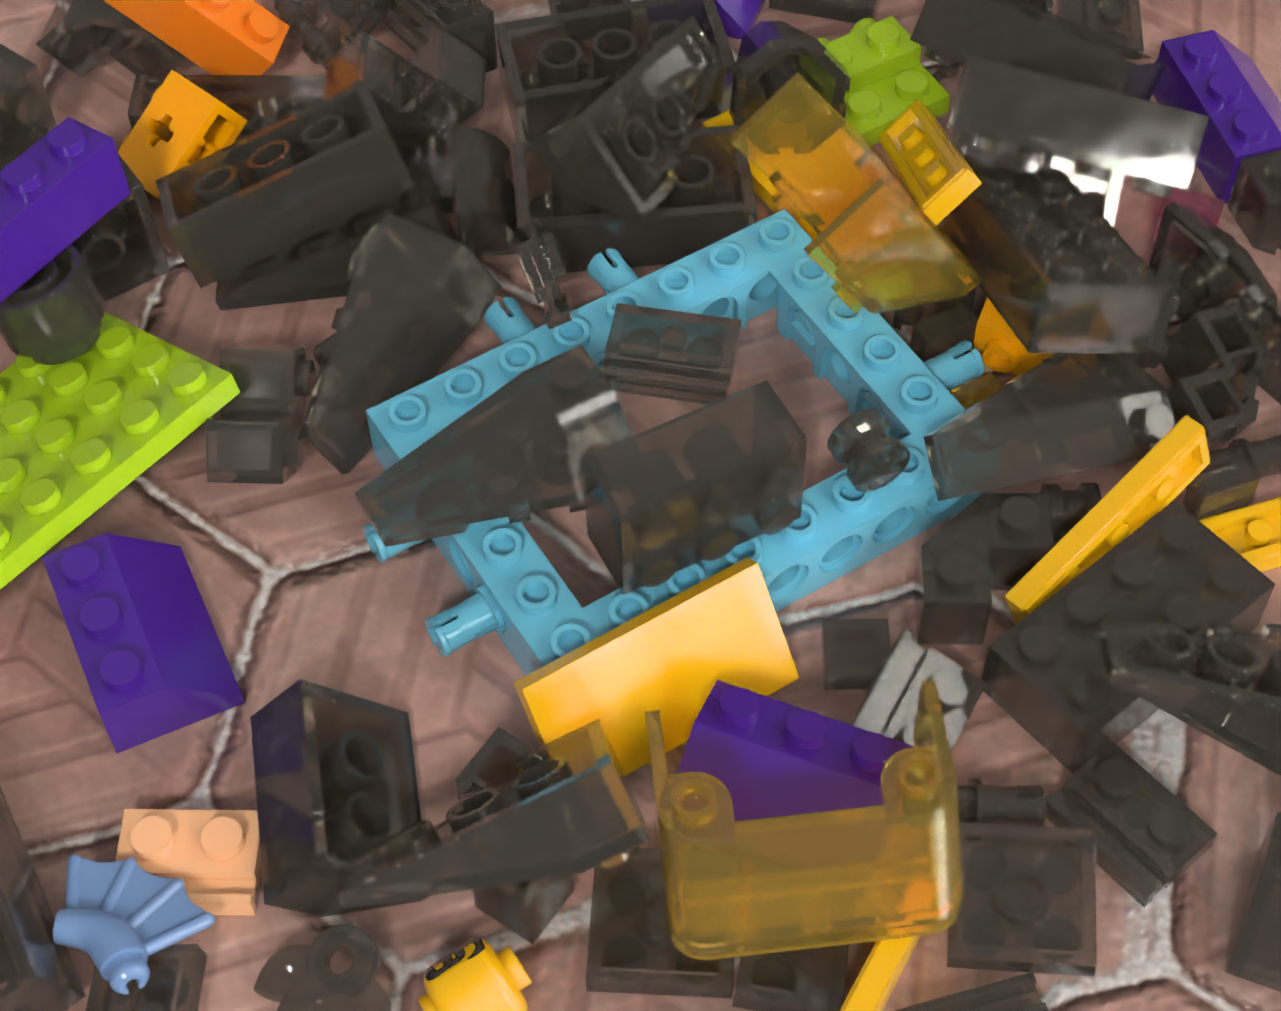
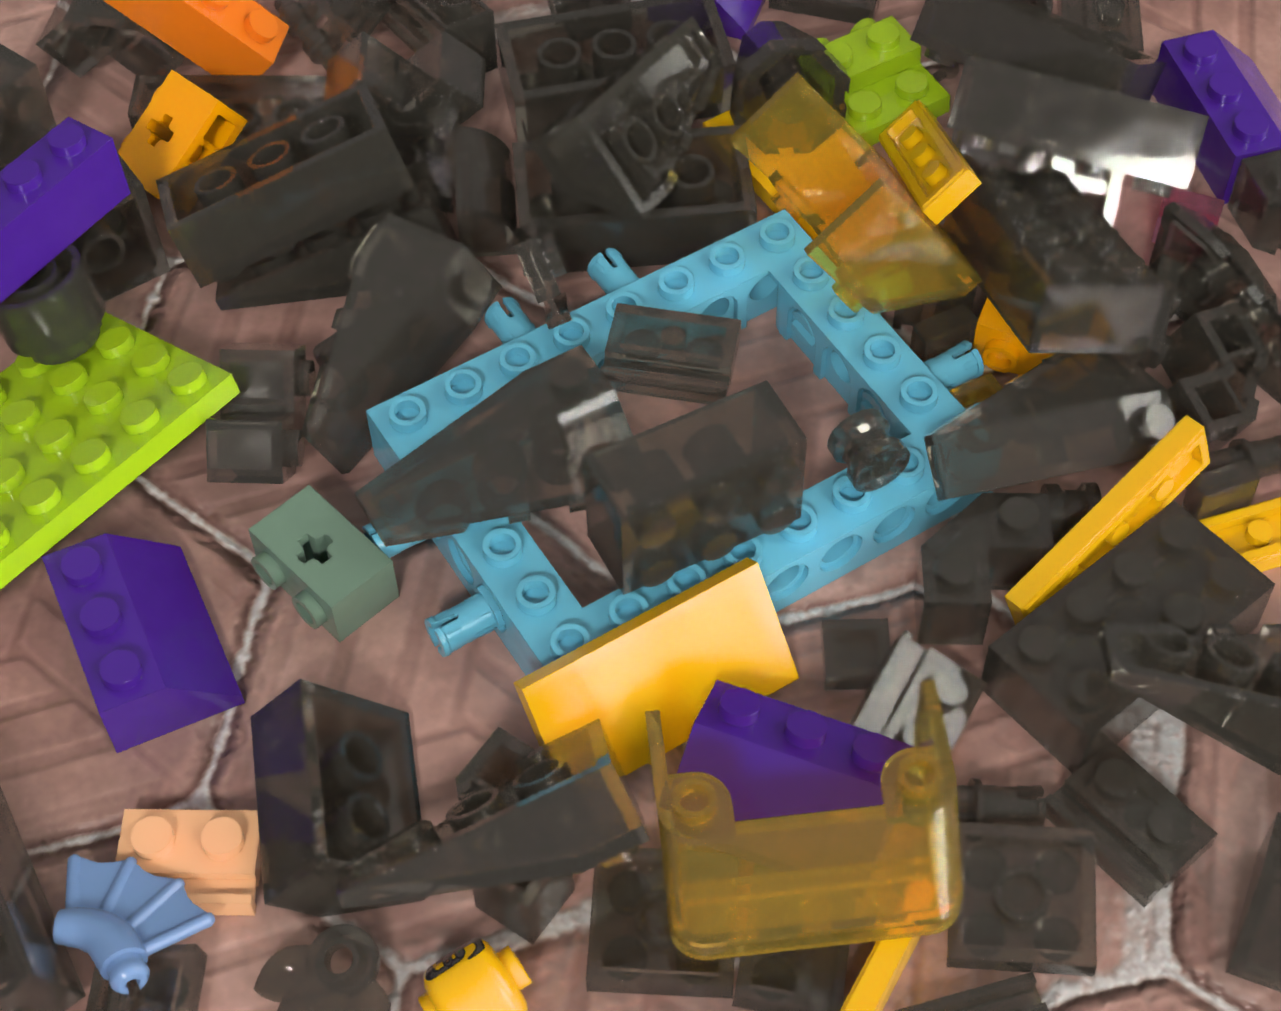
(322, 564): none -> sand green brick

